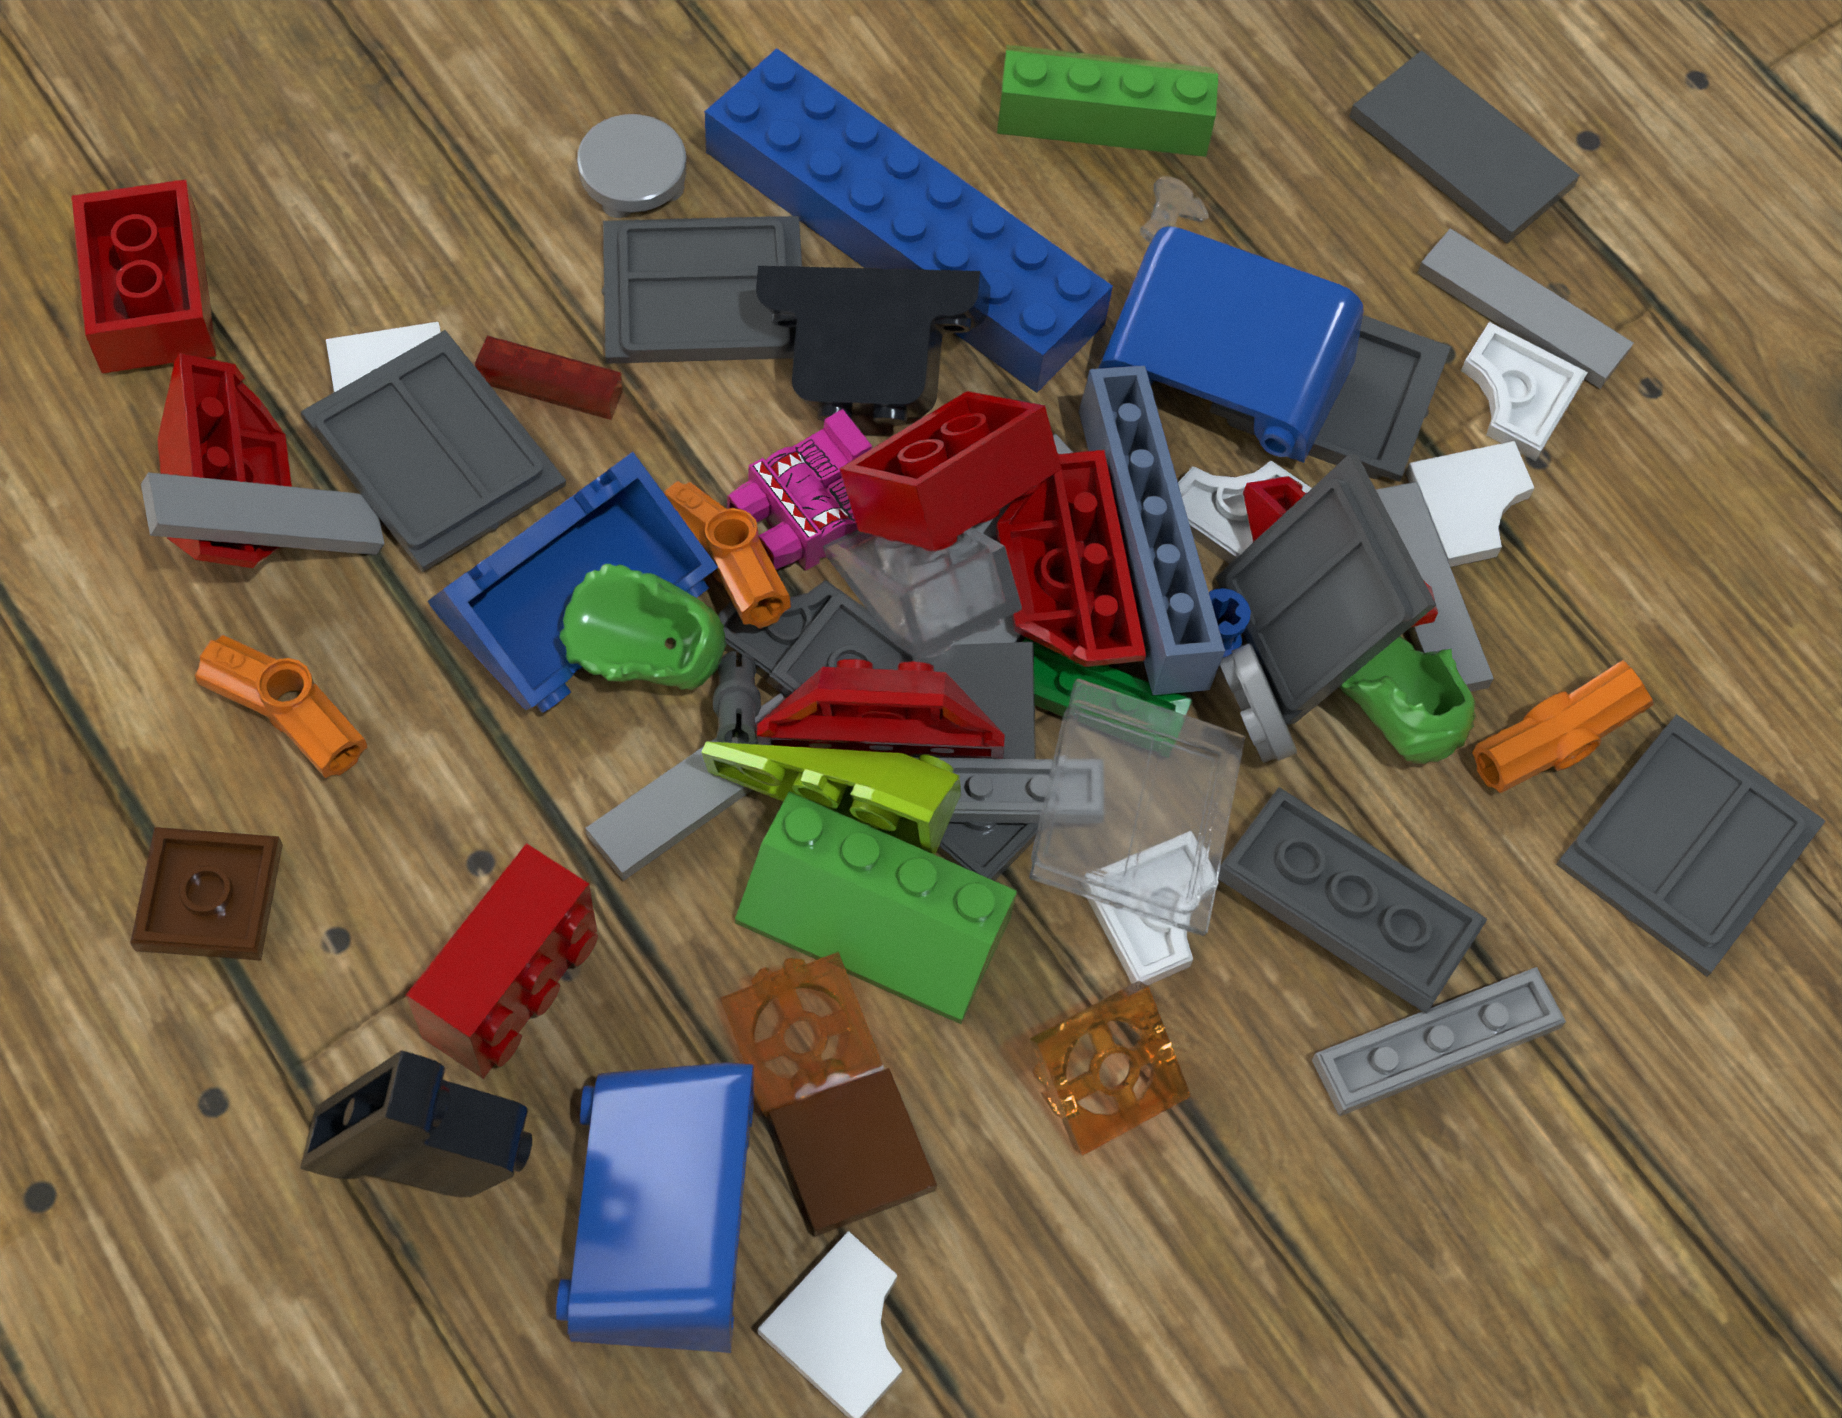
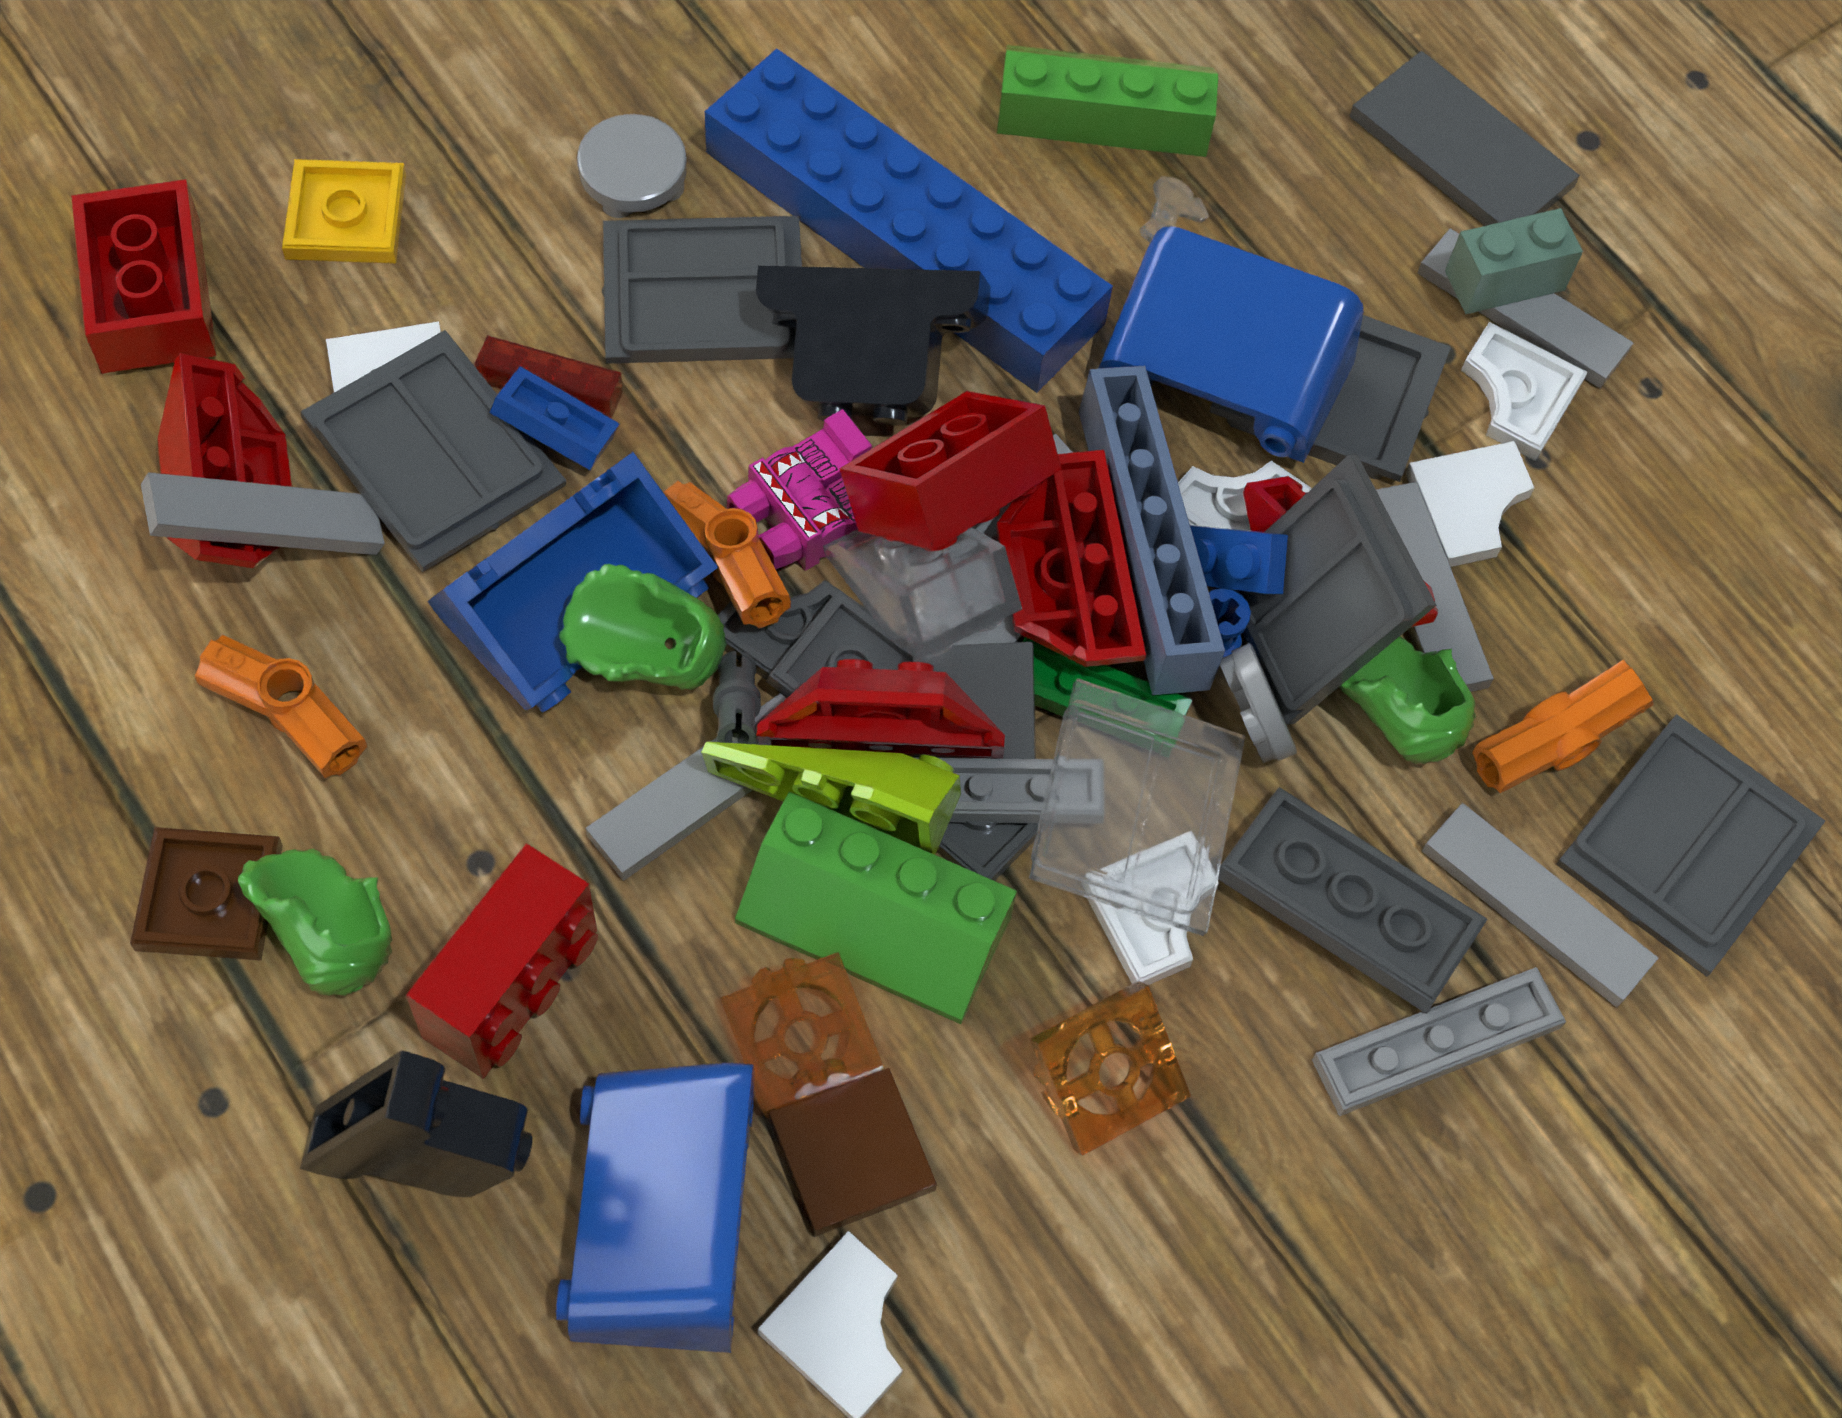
(321, 918): none -> bright green piece
(344, 211): none -> yellow tile
(554, 418): none -> blue plate
(1241, 558): none -> blue plate
(1513, 261): none -> sand green brick
(1540, 905): none -> light grey tile

